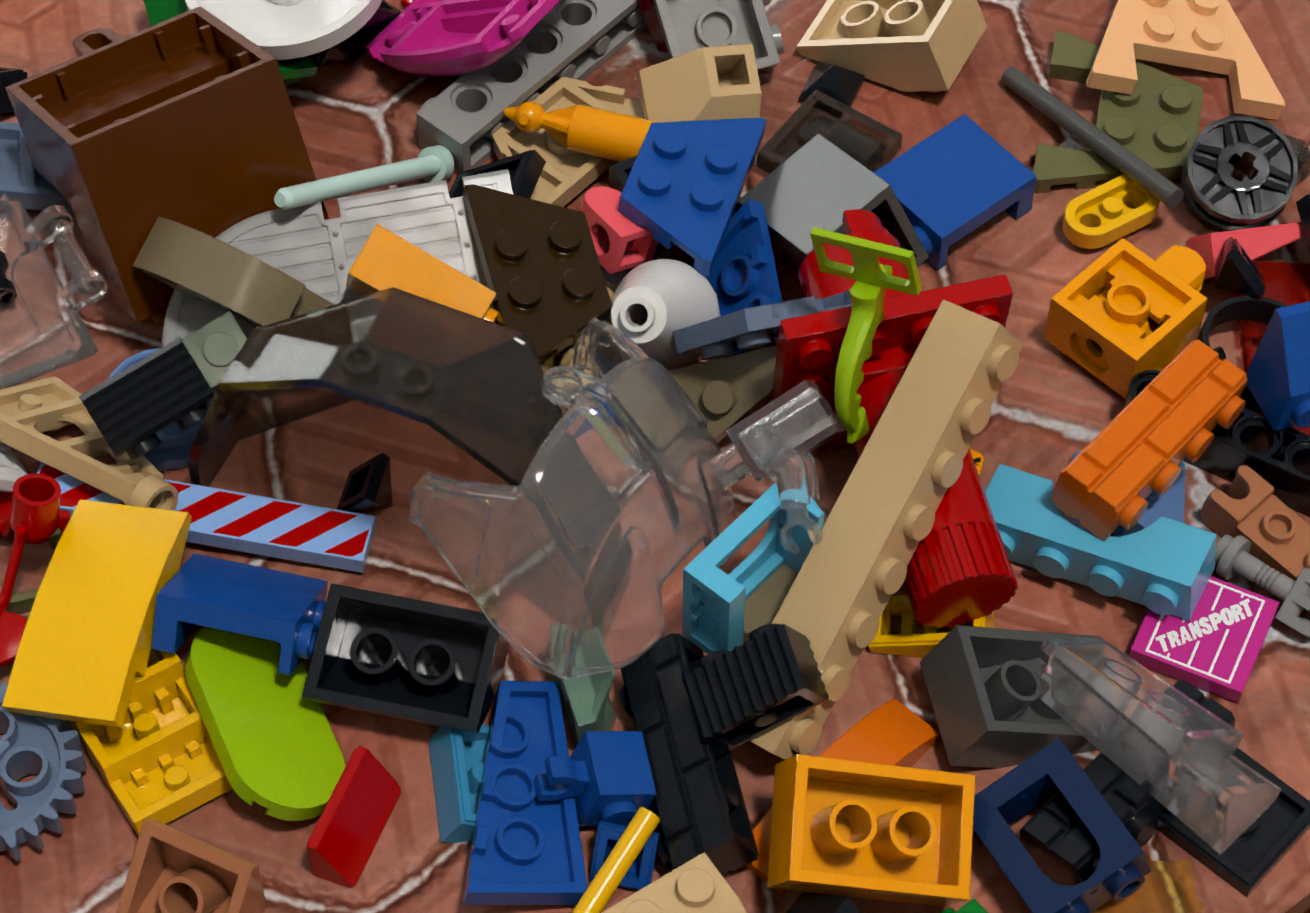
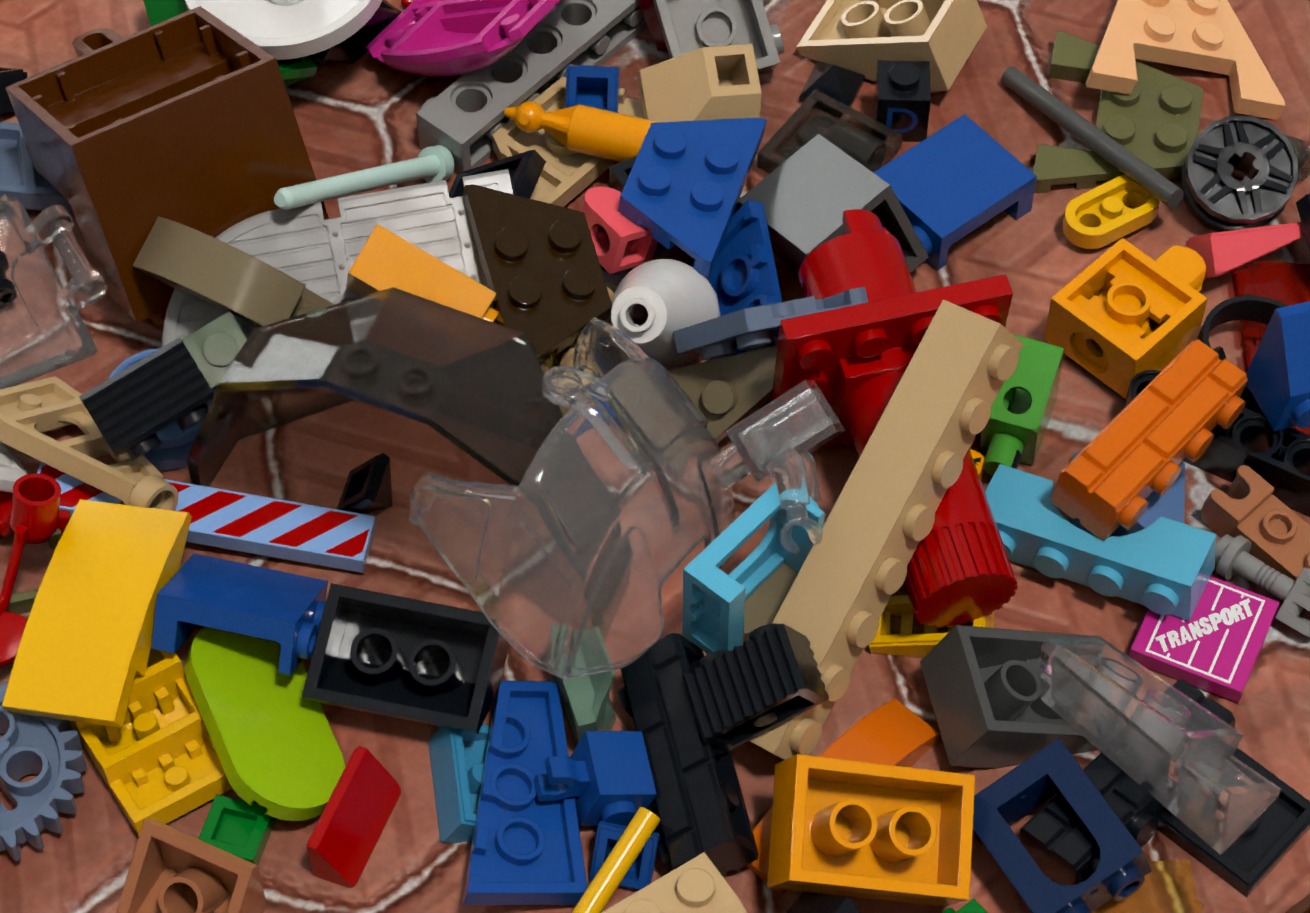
(238, 828): none -> green tile
(593, 86): none -> blue slope
(867, 313): lime piece -> none
(903, 97): none -> black brick
(1023, 407): none -> bright green torso
(1238, 271): black slope -> none

